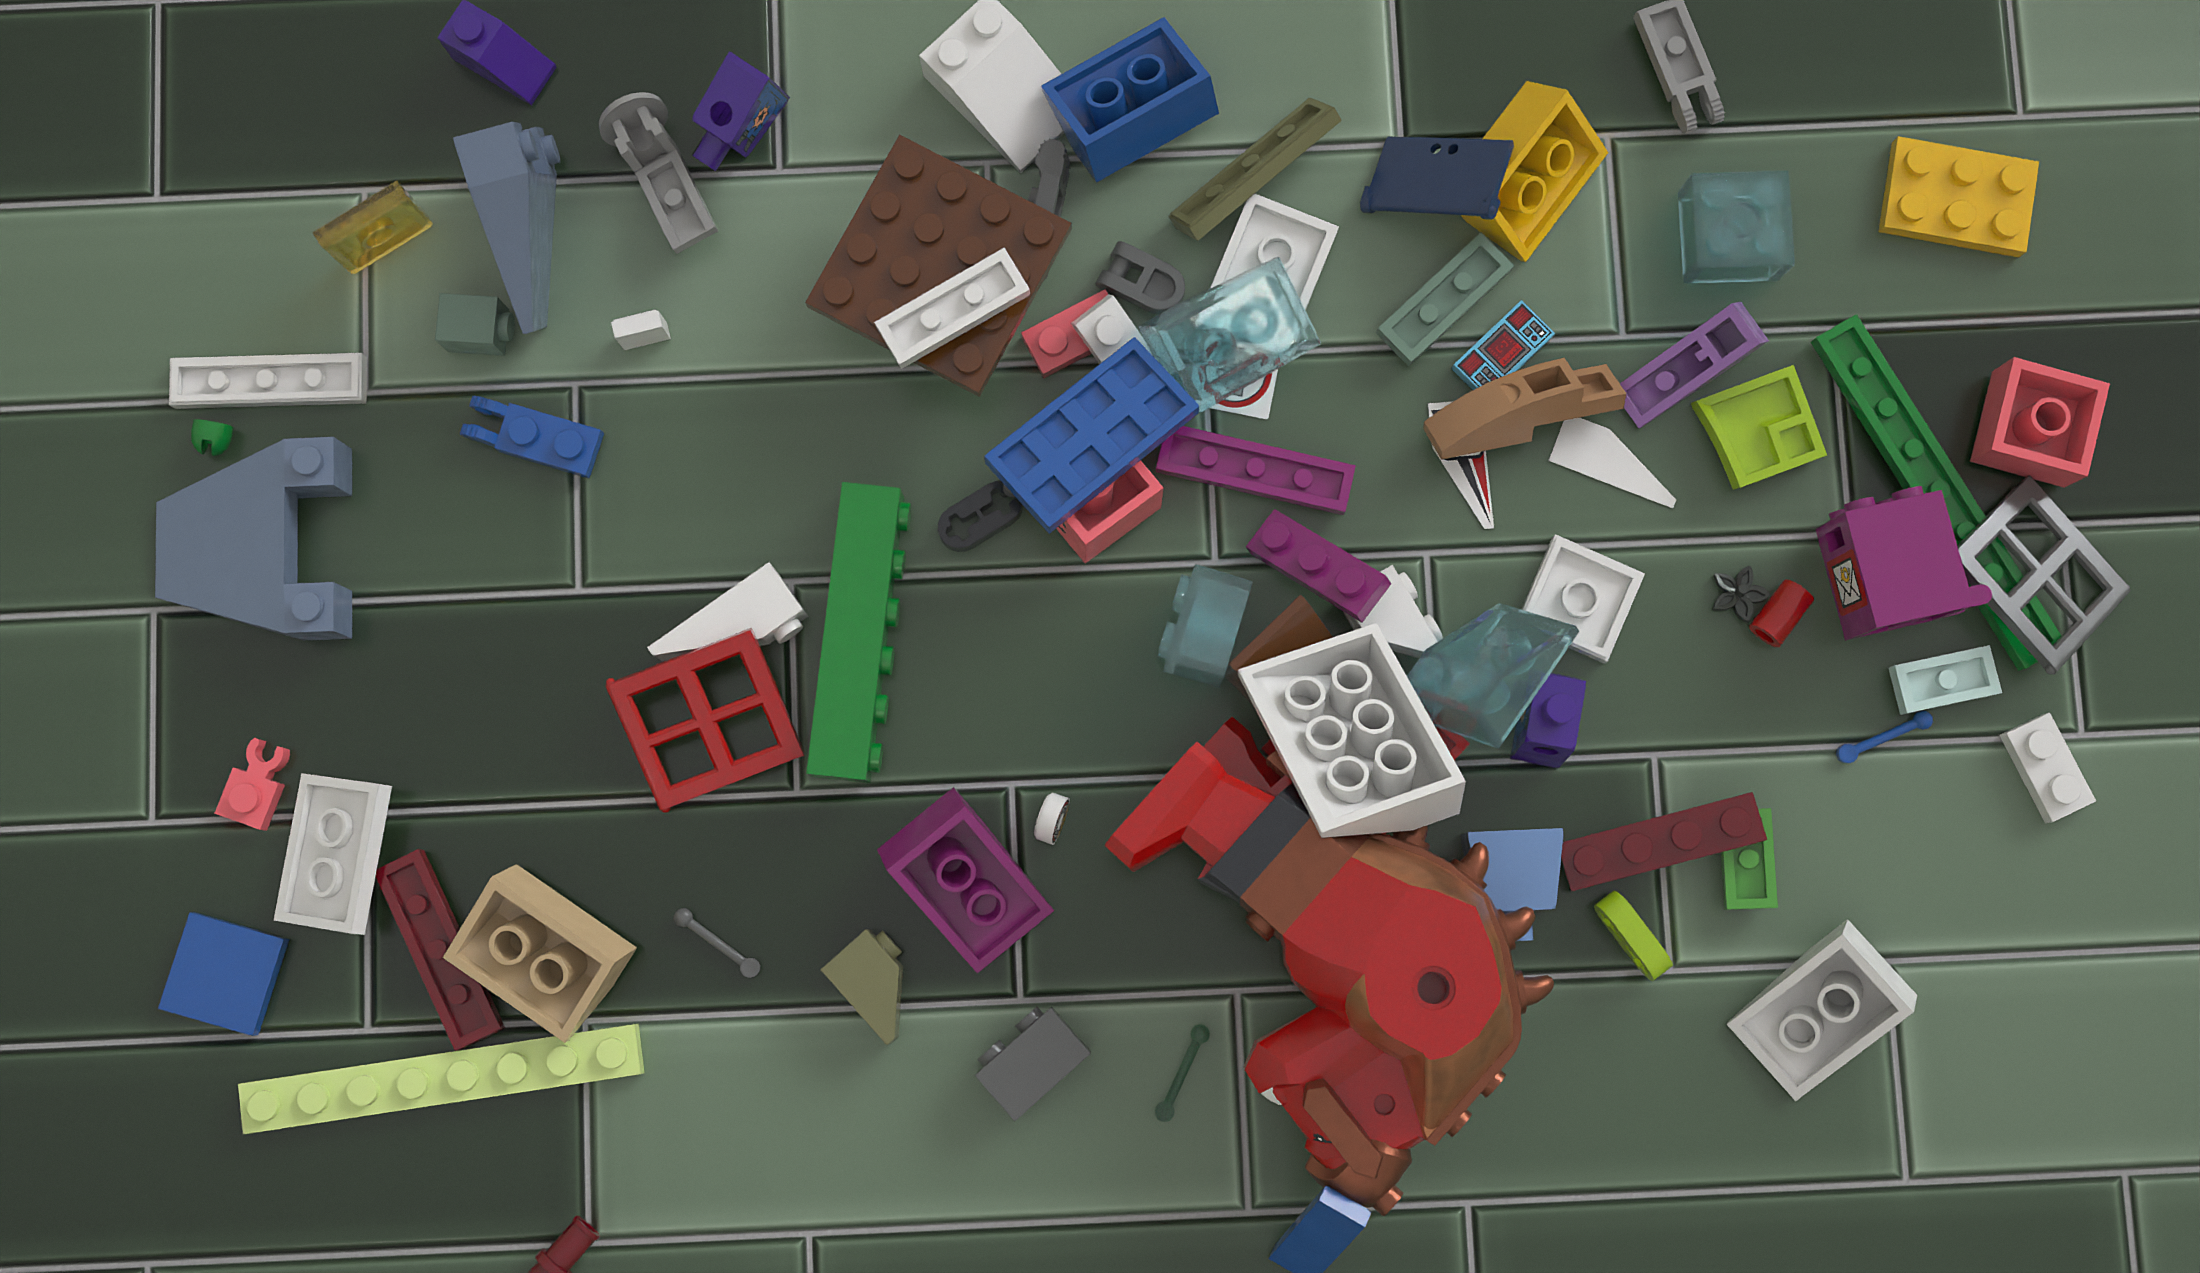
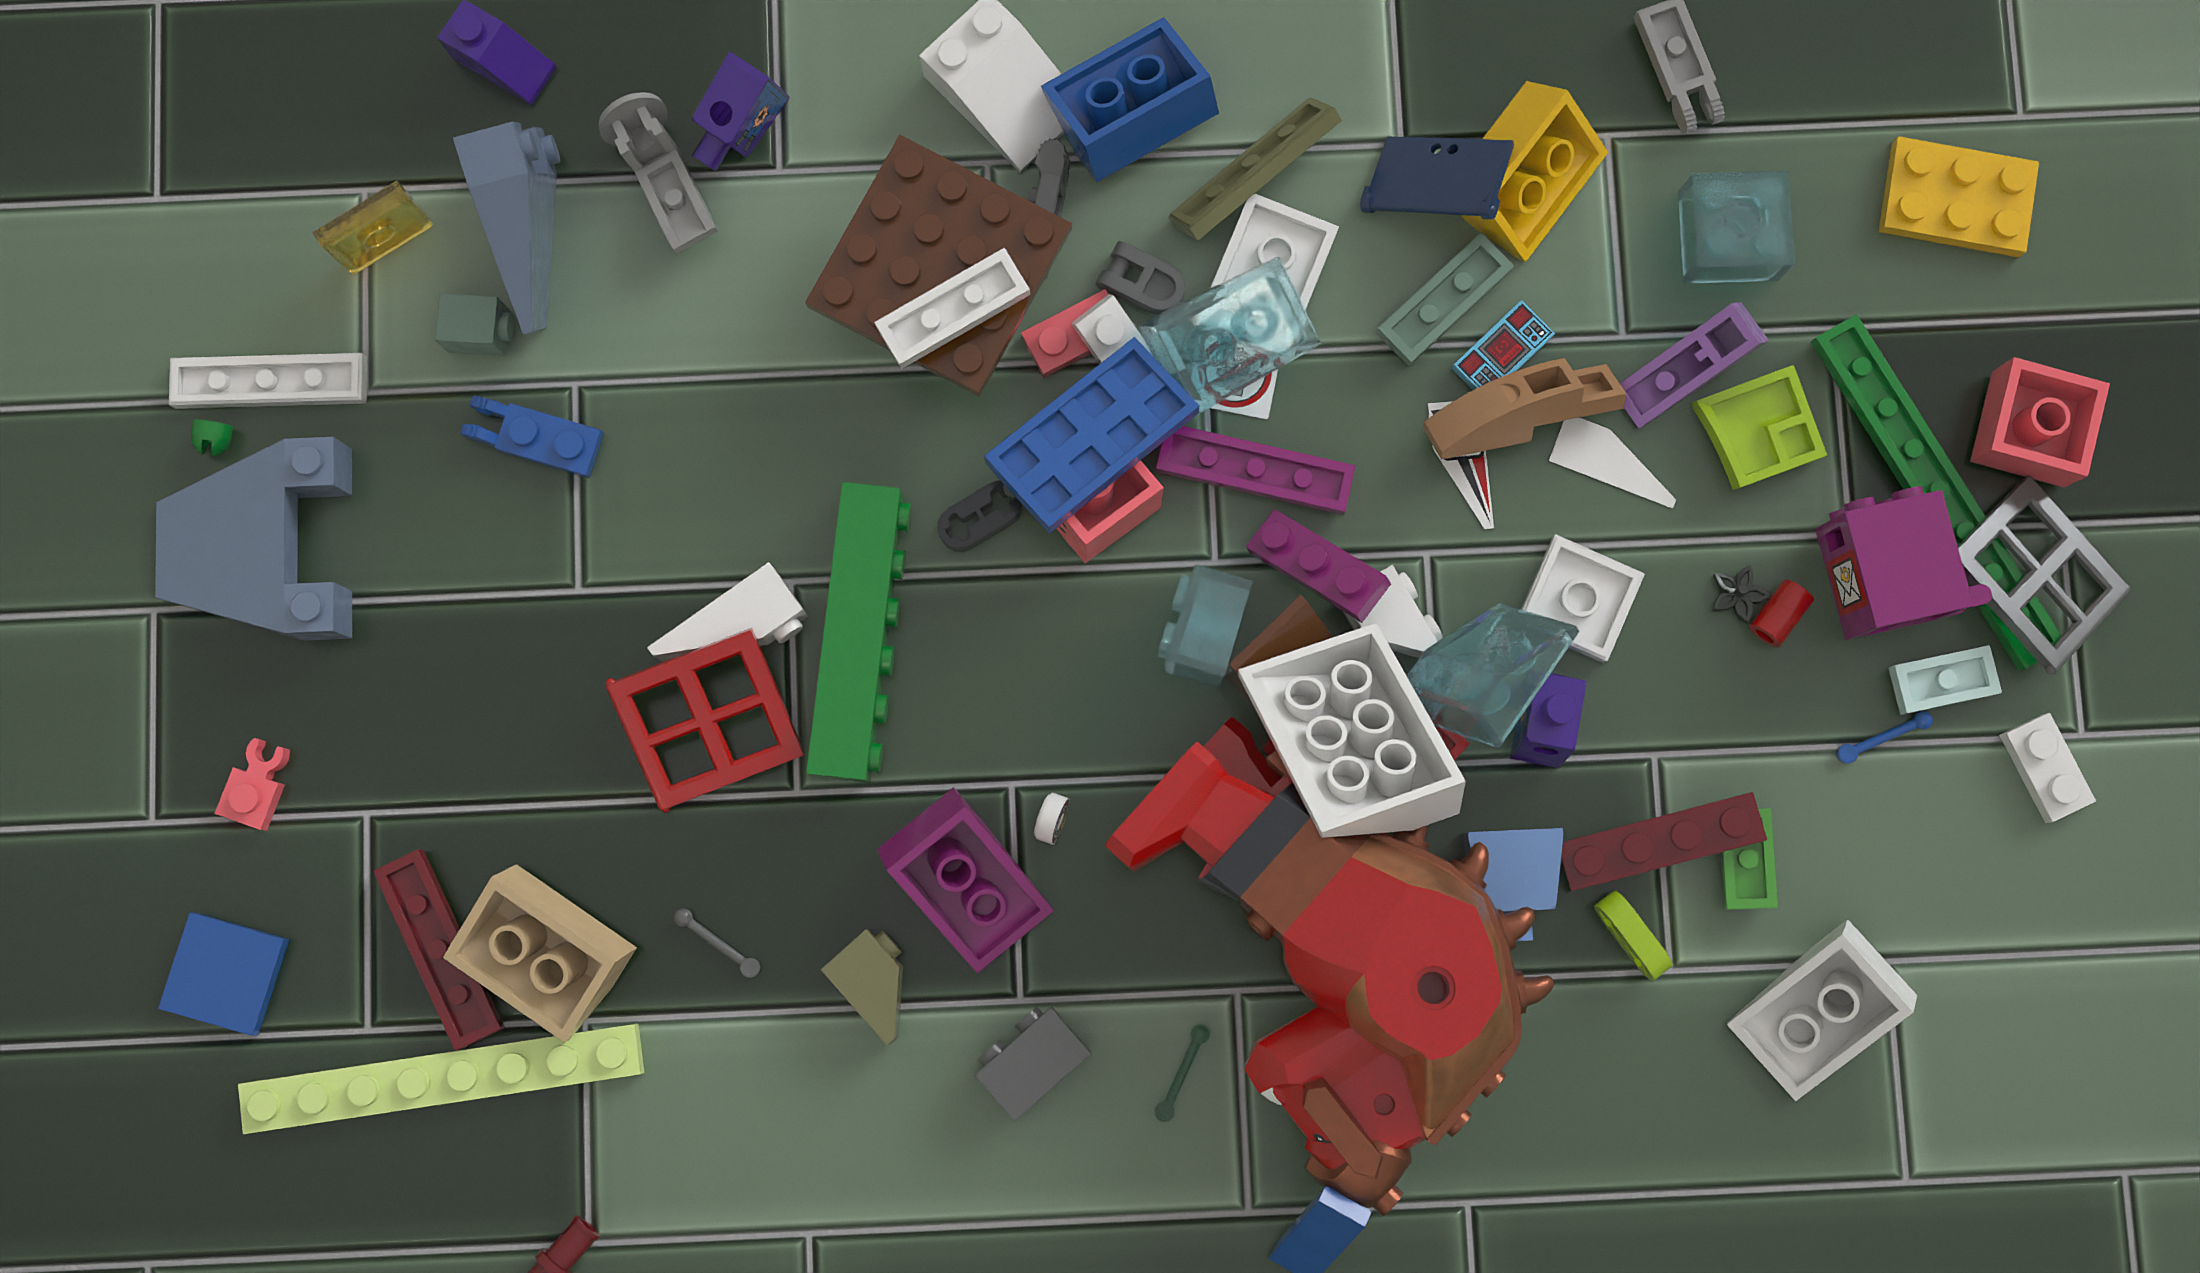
(332, 853): white plate -> none
(640, 329): white tile -> none

